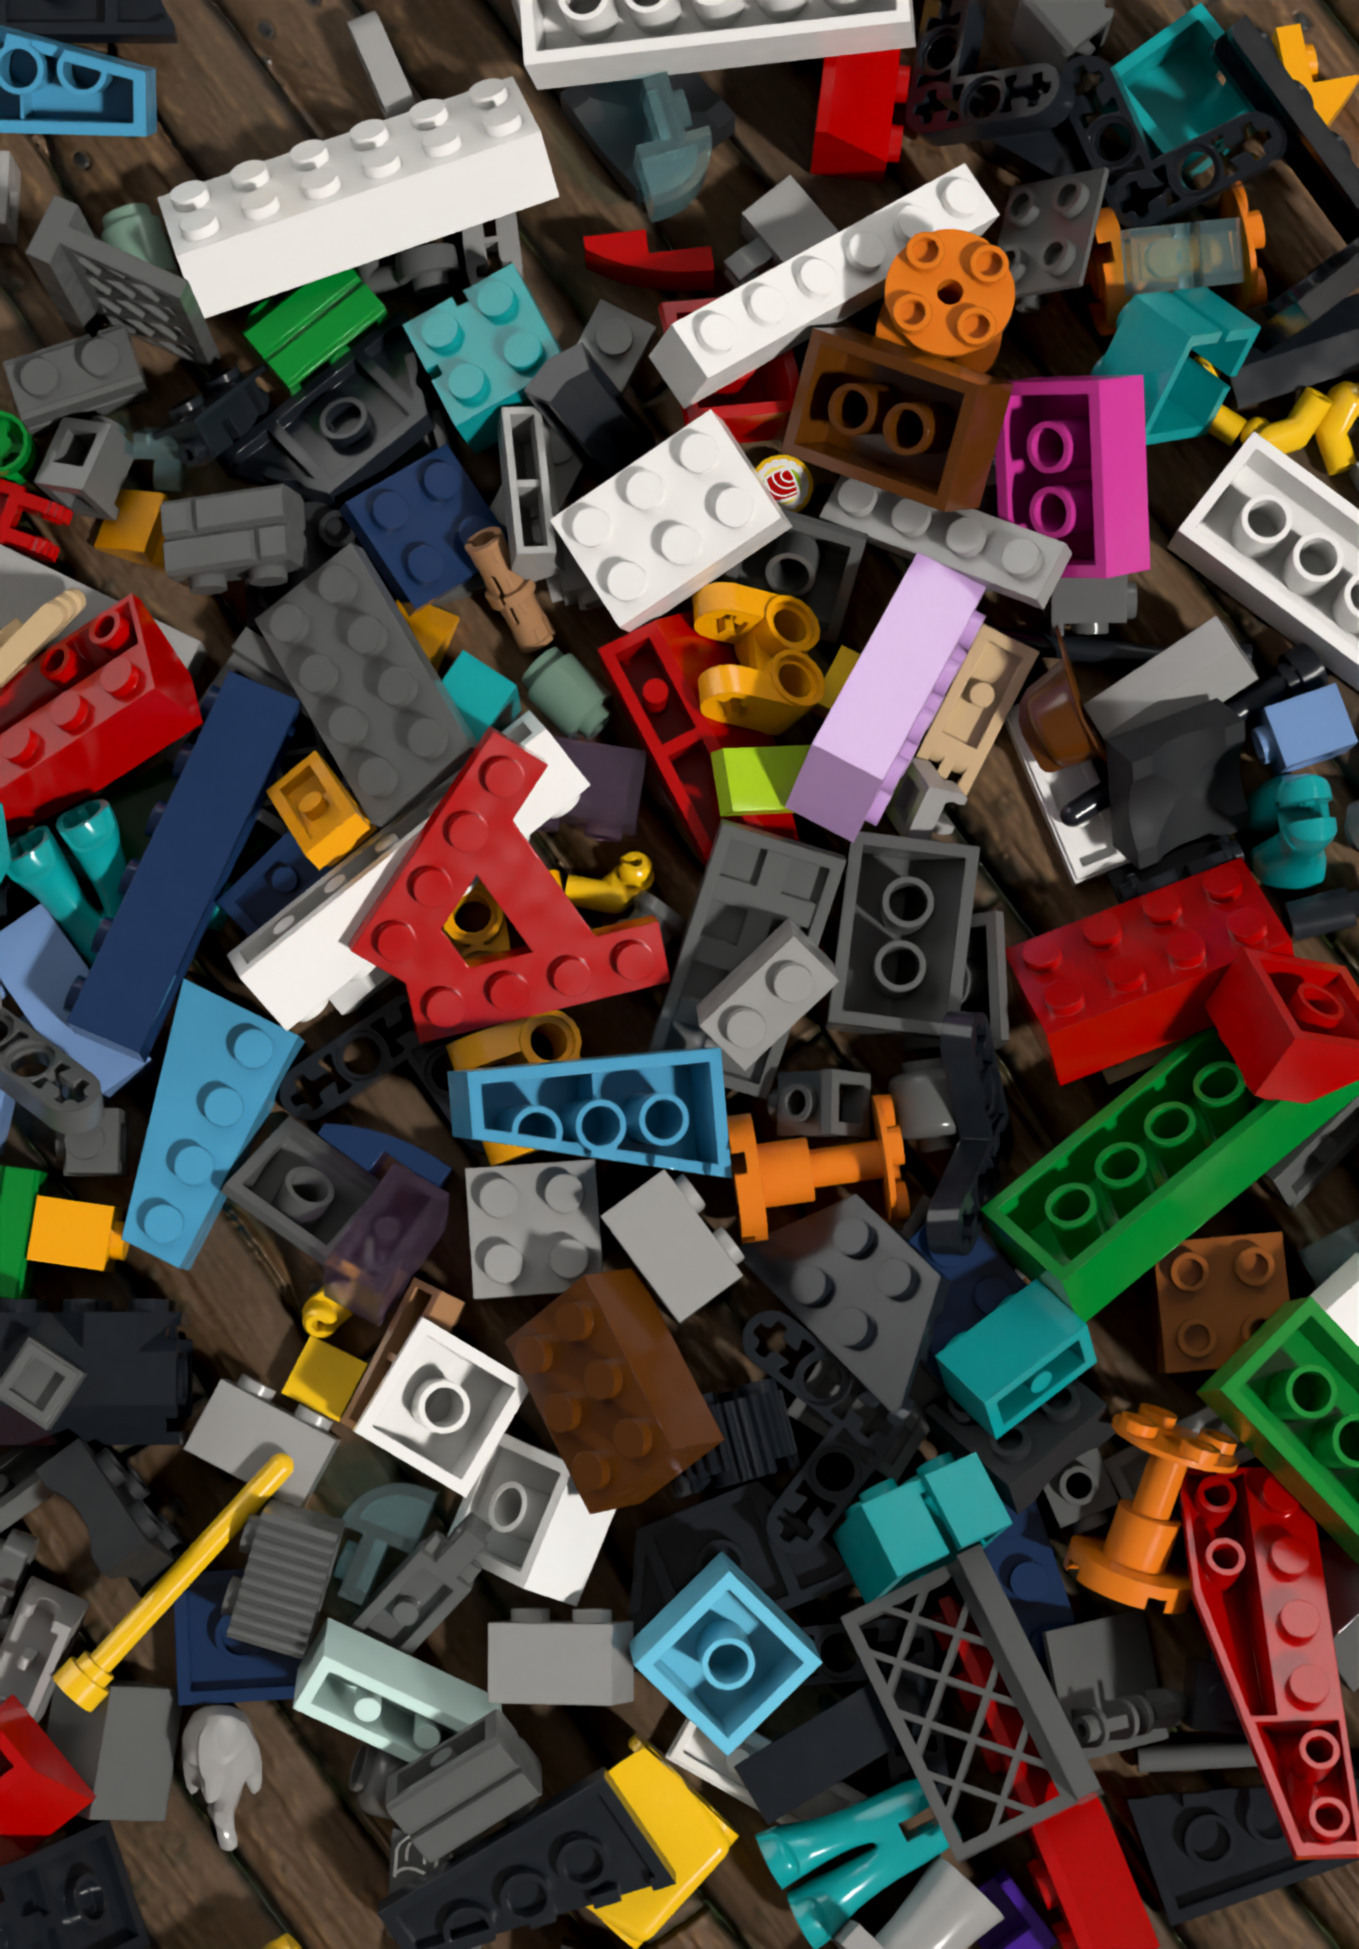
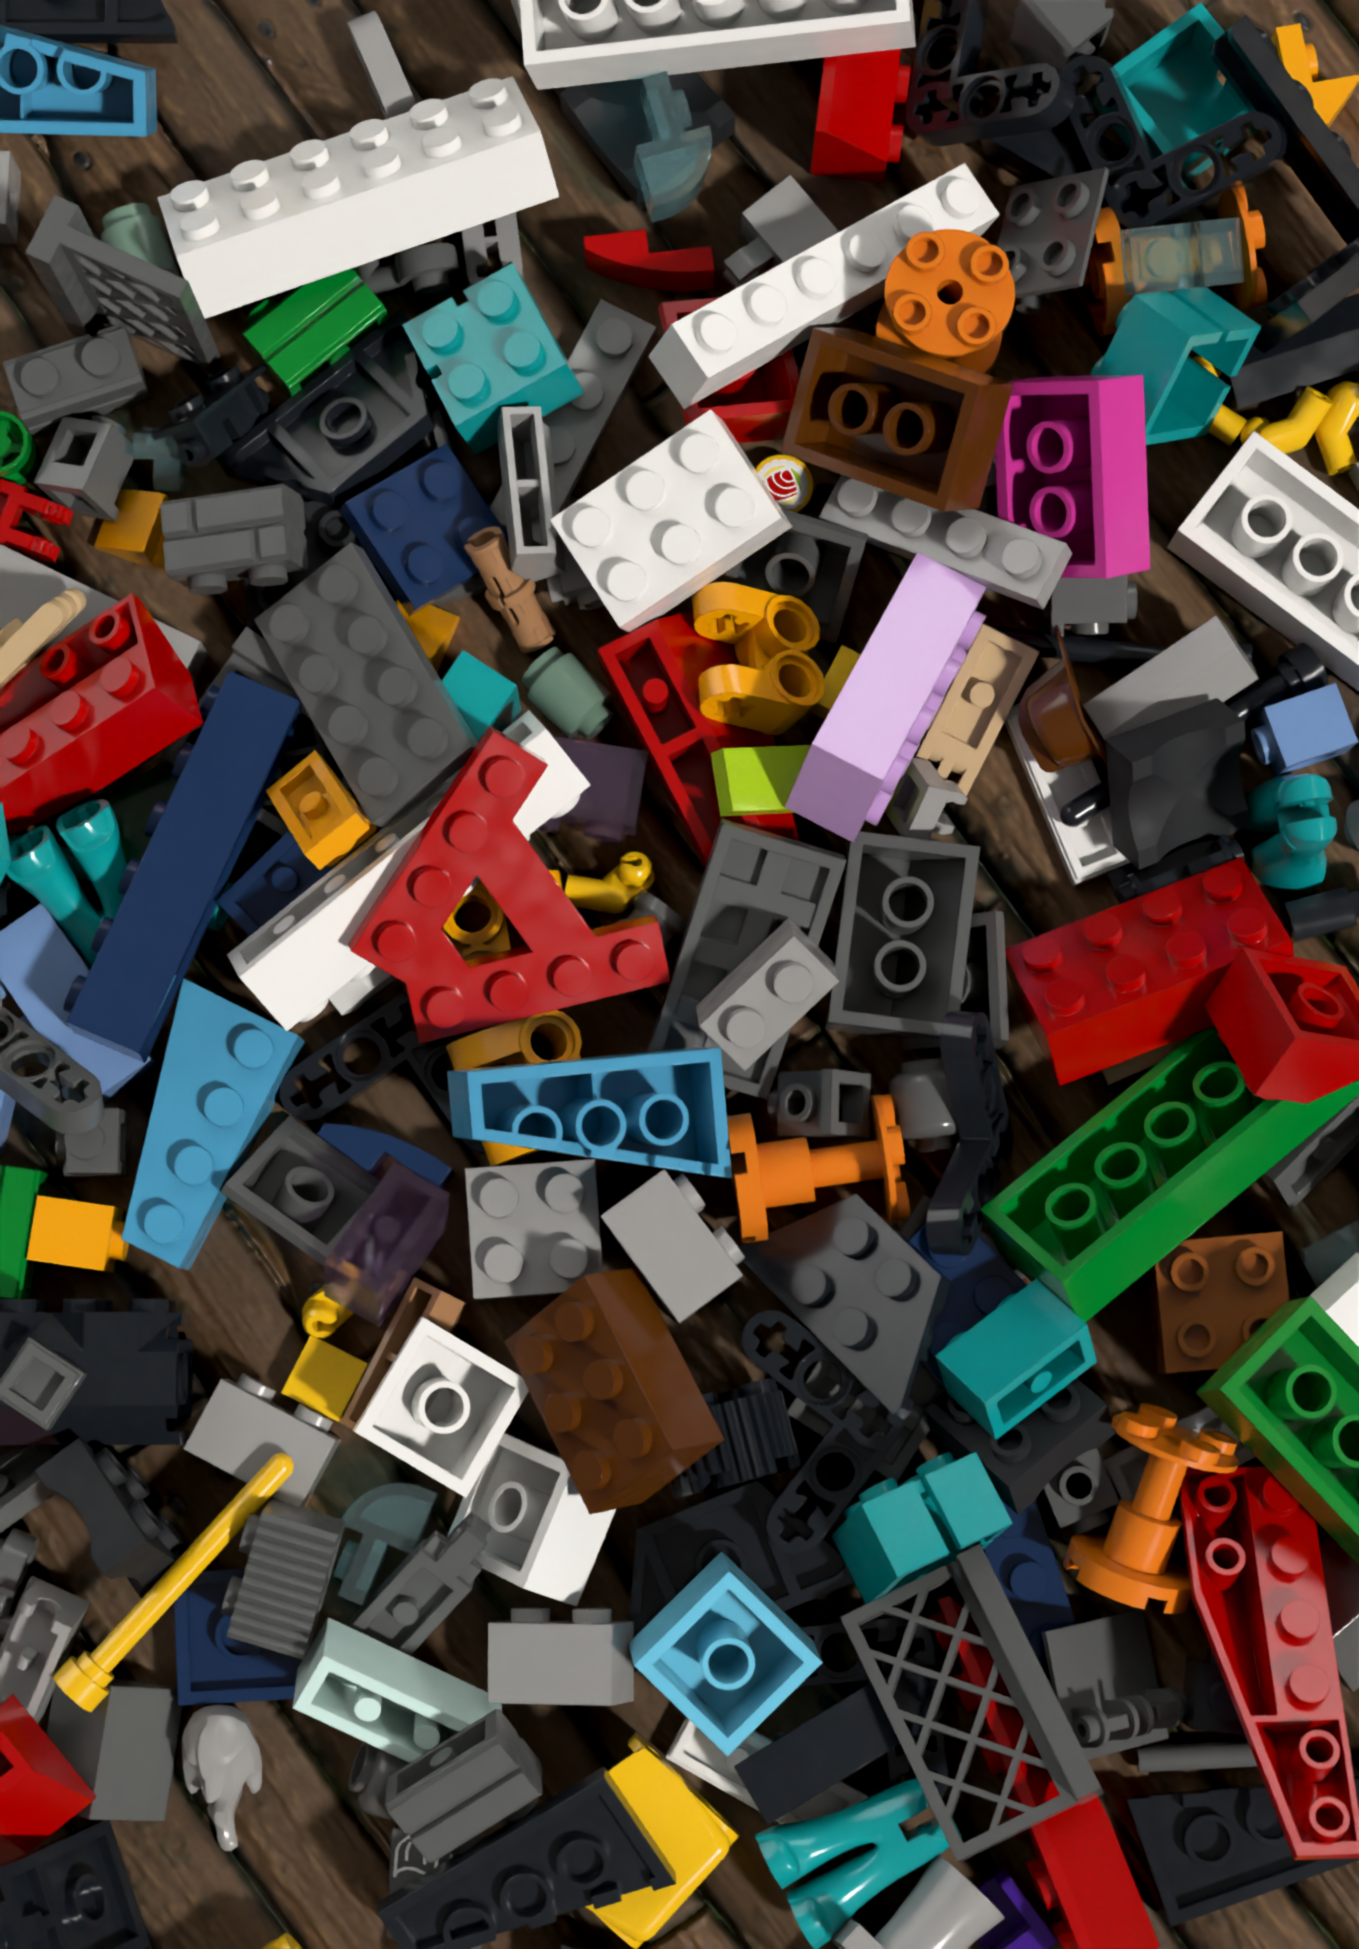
(589, 413): black piece -> none

